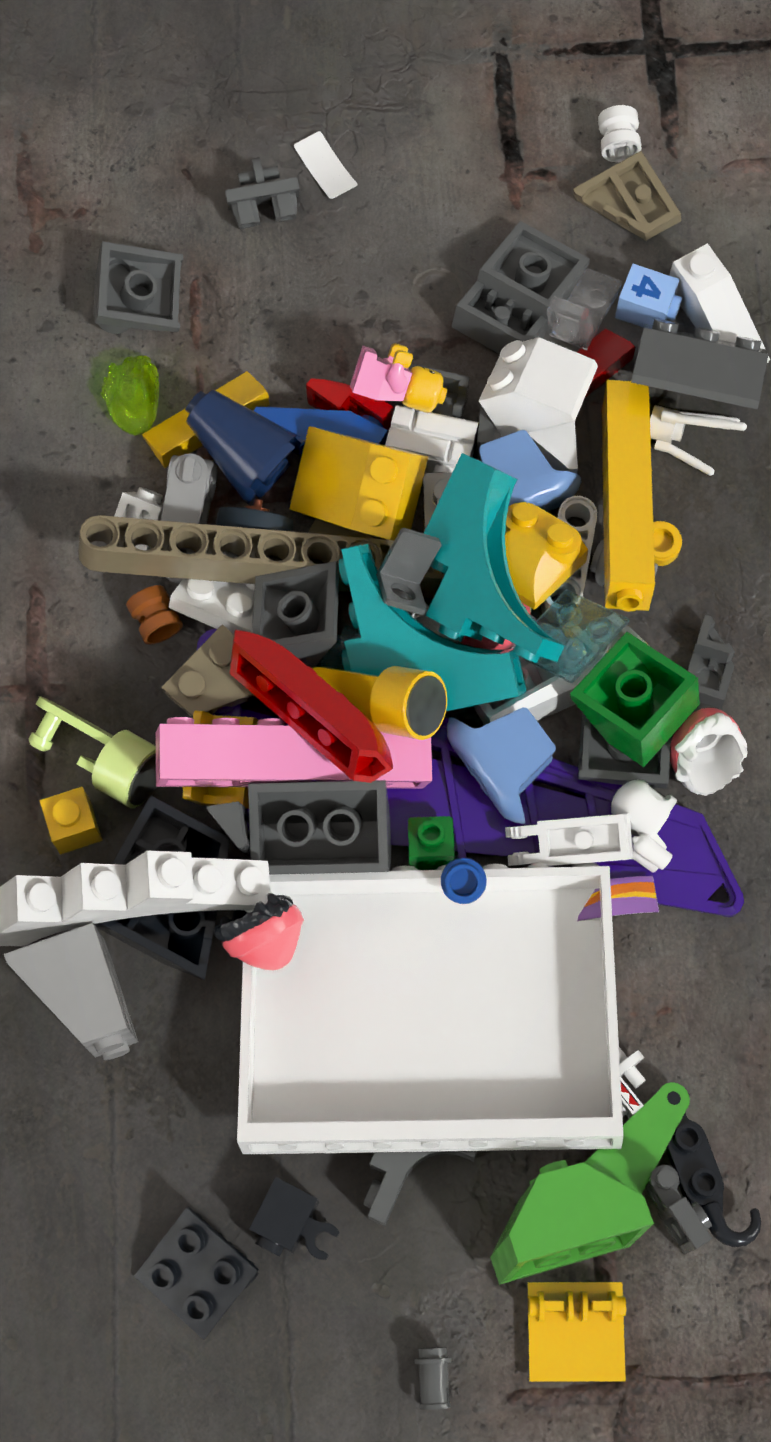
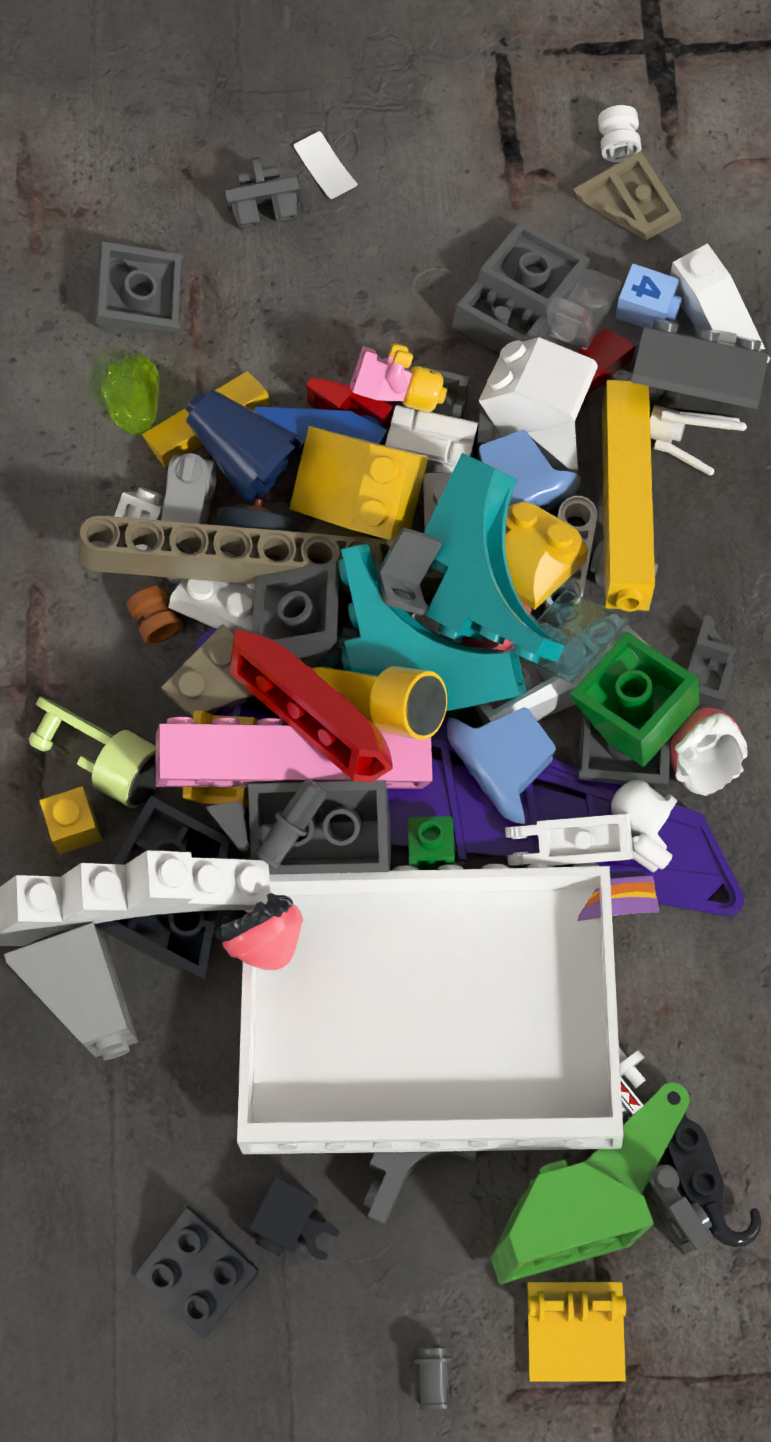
(291, 823): none -> dark grey axle
(463, 880): blue plate -> none
(666, 543): yellow tile -> none

